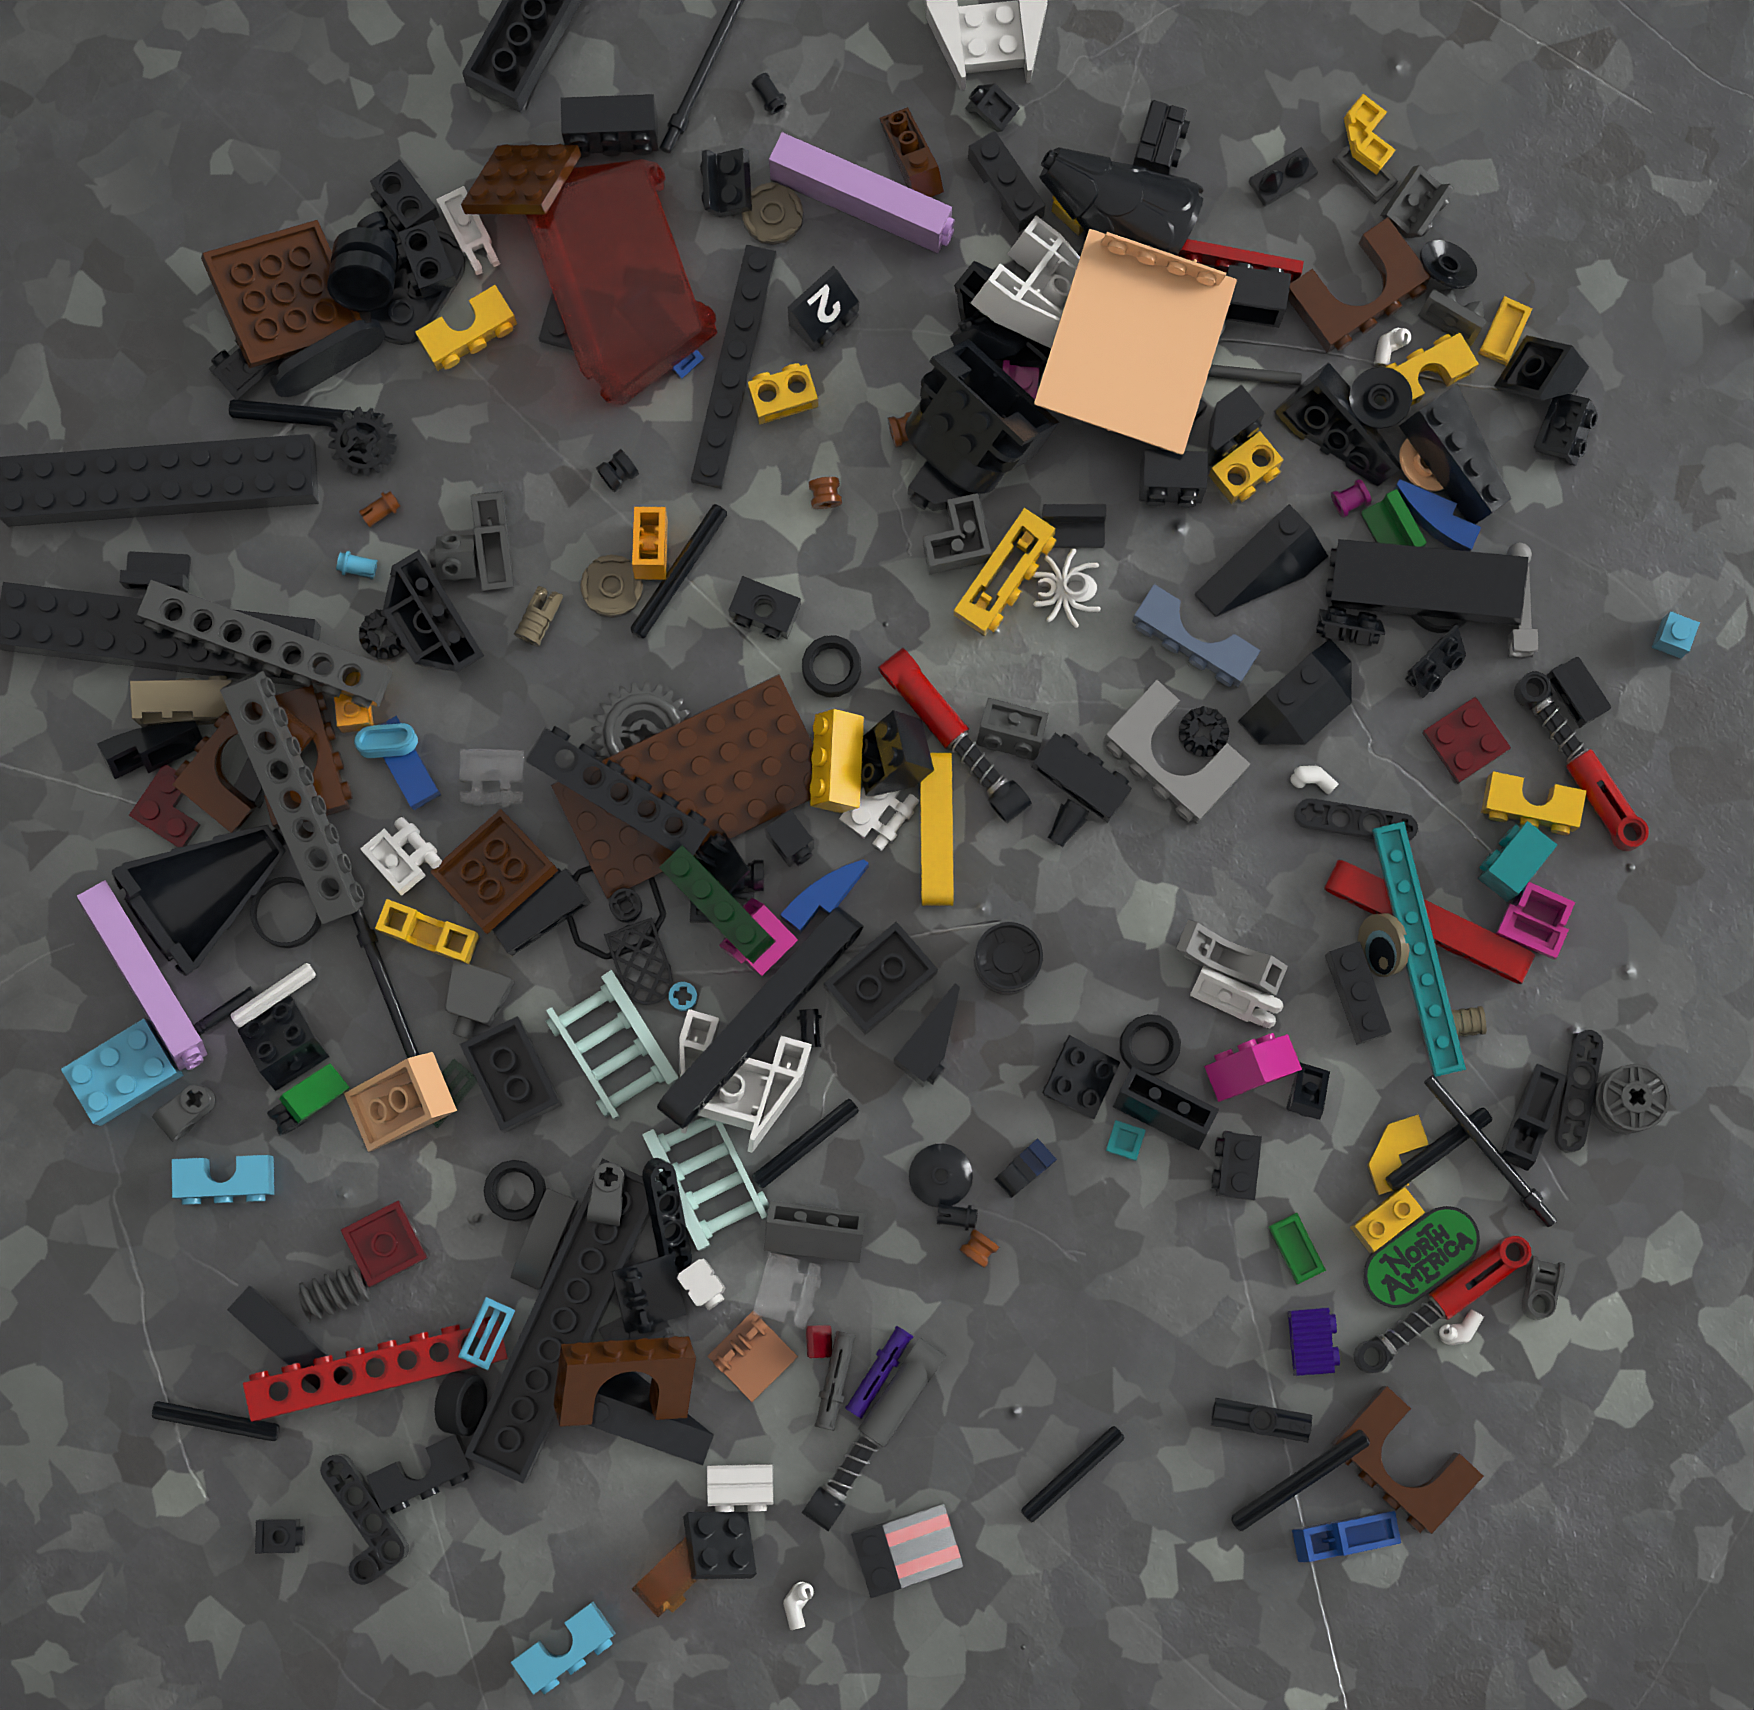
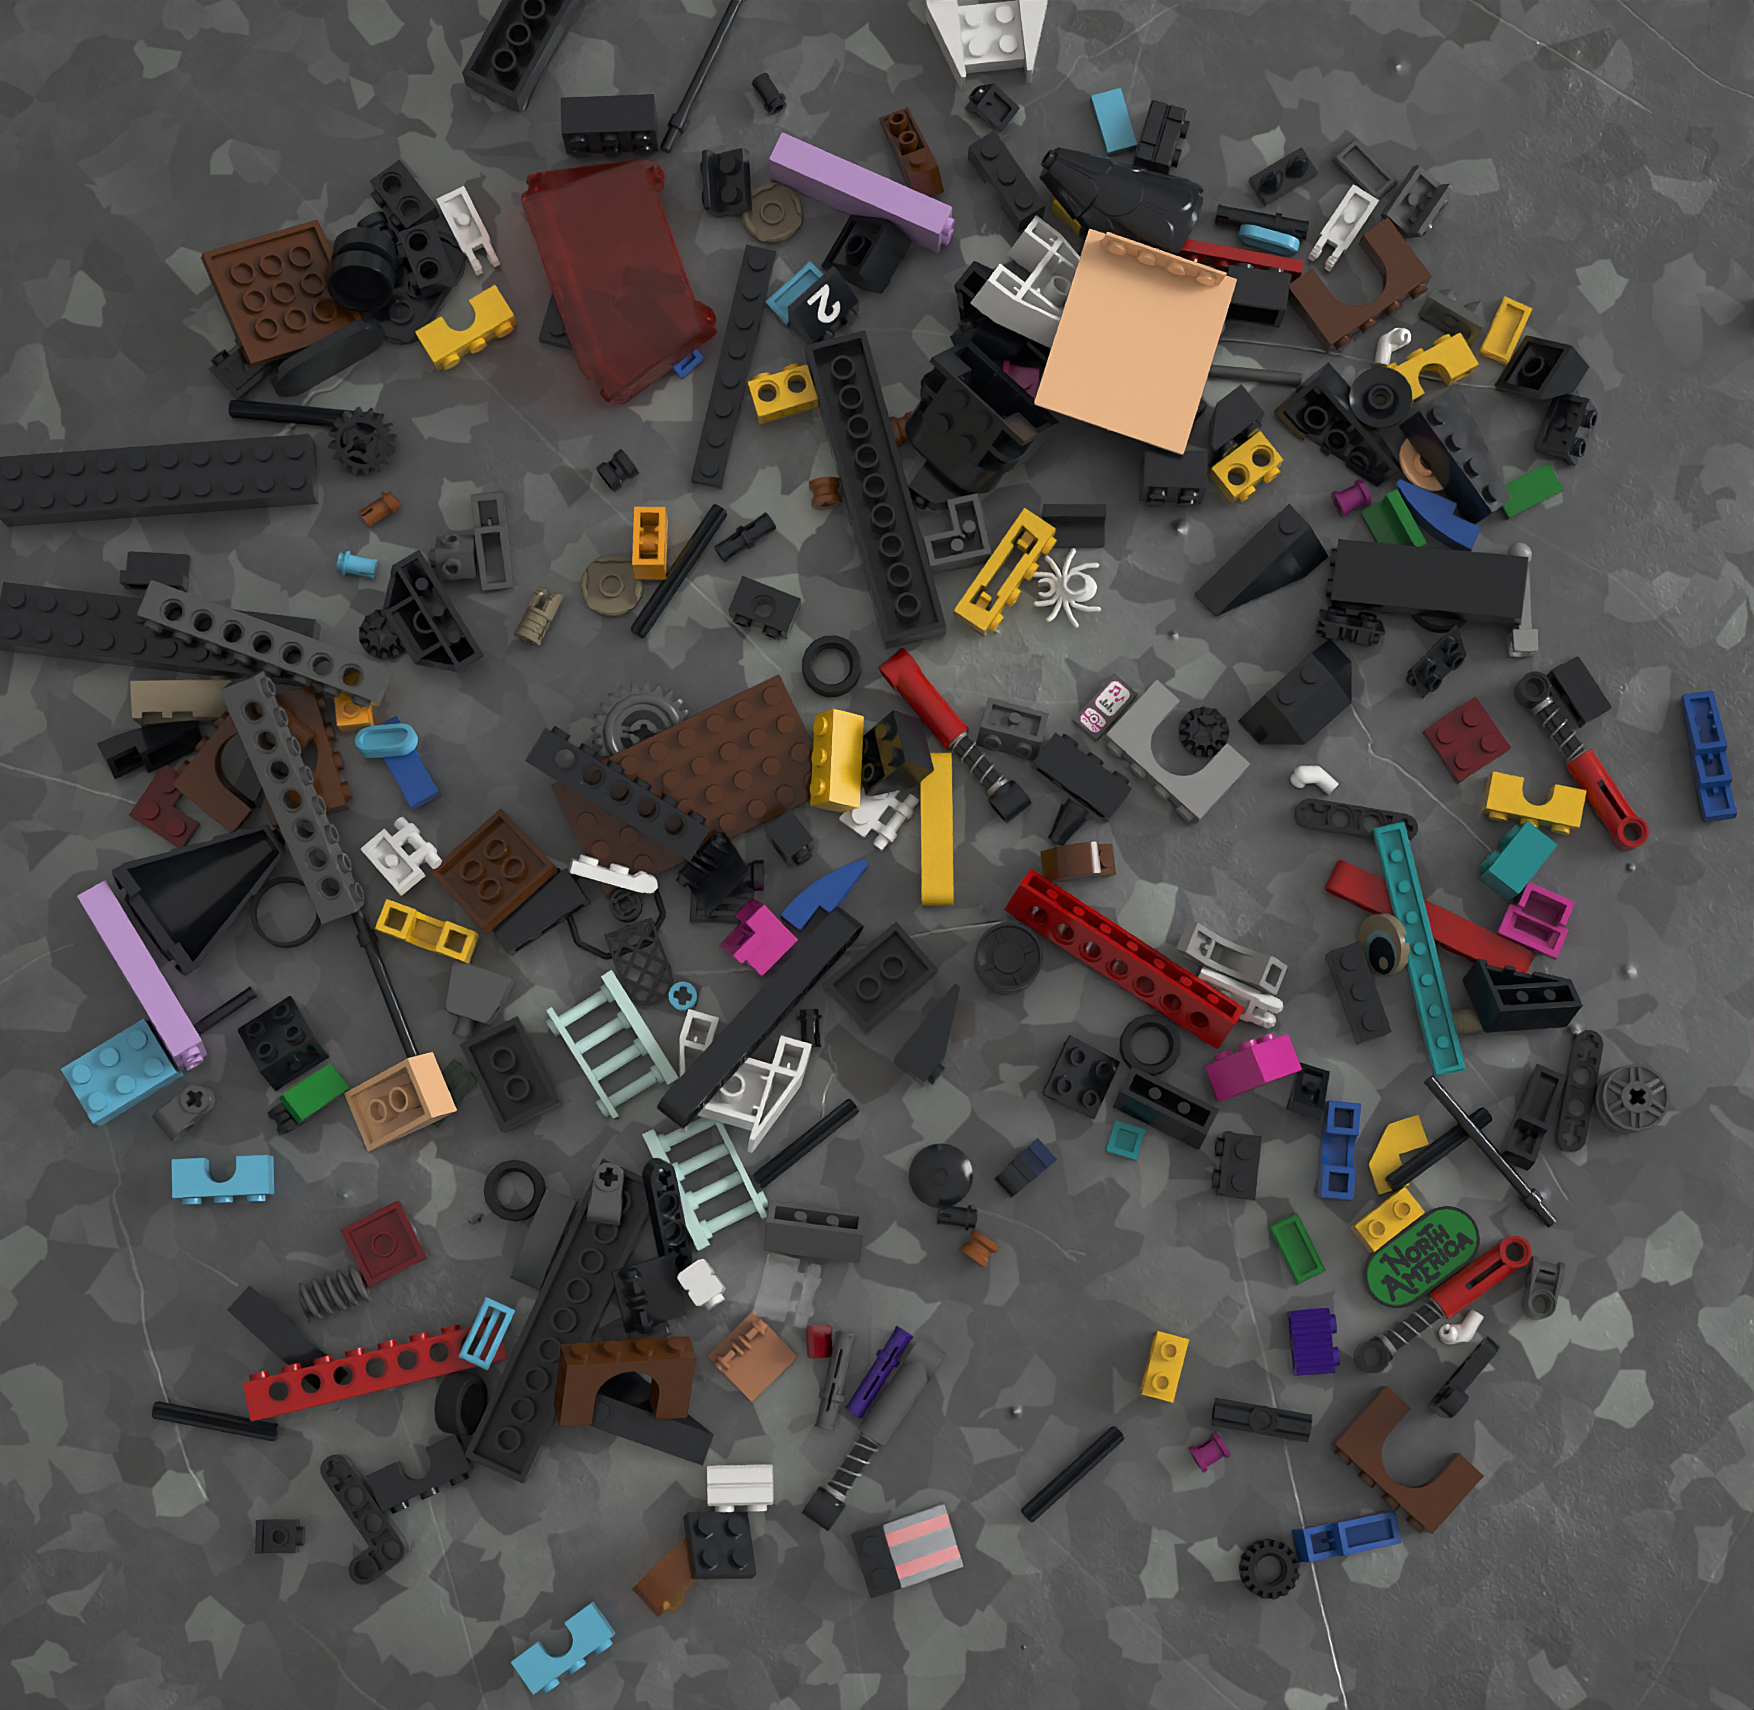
(273, 995): white axle -> none
(491, 766): clear plate -> none
(521, 179): reddish brown plate -> none
(615, 875): none -> white hinge
(717, 904): dark green brick -> none
(745, 537): none -> black pin
(792, 290): none -> medium azure tile
(795, 1601): white arm -> none
(867, 252): none -> black slope
(875, 490): none -> black brick
(1078, 861): none -> reddish brown brick
(1105, 707): none -> tile
(1113, 121): none -> medium azure tile
(1124, 959): none -> red brick
(1163, 1366): none -> yellow brick
(1209, 1451): none -> magenta bush
(1227, 658): sand blue arch -> none
(1237, 217): none -> black pin
(1268, 240): none -> medium azure tile
(1288, 1575): none -> black tyre
(1300, 1480): black axle -> none
(1338, 1140): none -> blue arch
(1344, 224): none -> white hinge
(1363, 143): yellow tile -> none
(1448, 264): black dish -> none
(1451, 1396): none -> black beam
(1520, 1000): none -> black wedge
(1531, 490): none -> green tile
(1675, 635): medium azure brick -> none
(1708, 756): none -> blue slope

